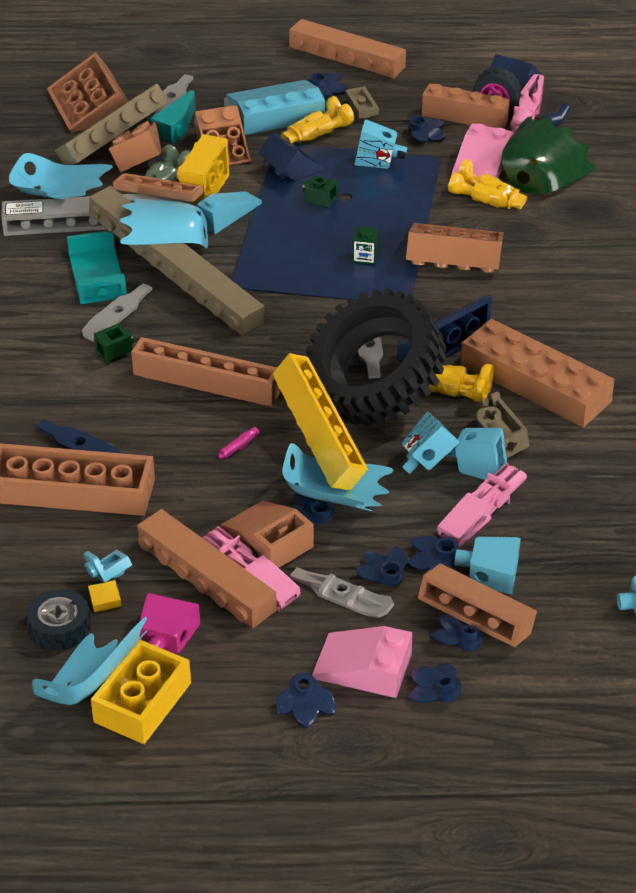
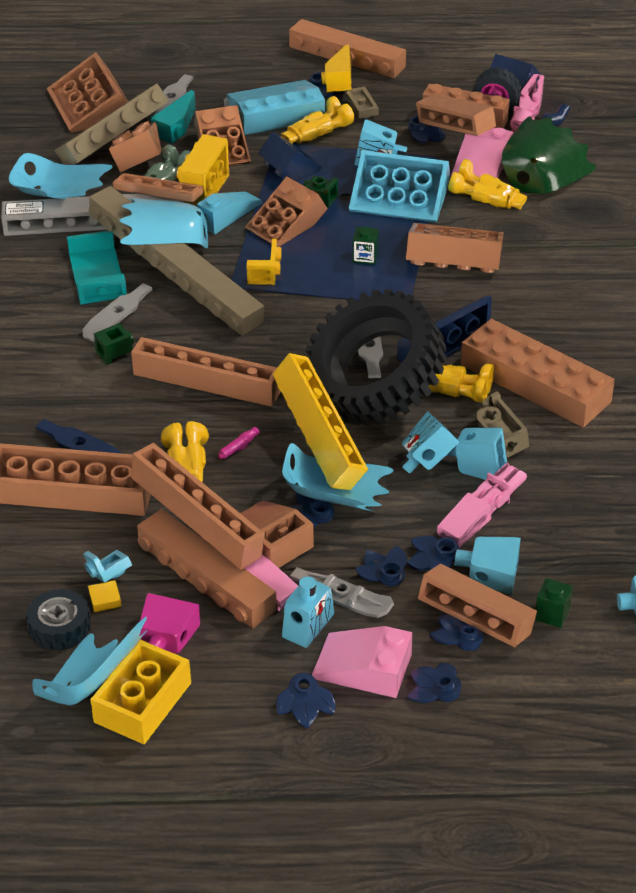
(193, 455): none -> yellow piece
(197, 506): none -> nougat brick
(265, 271): none -> yellow bracket
(287, 213): none -> nougat slope
(307, 611): none -> medium azure torso
(338, 71): none -> yellow slope
(400, 186): none -> medium azure slope
(456, 114): none -> nougat brick
(553, 602): none -> dark green brick

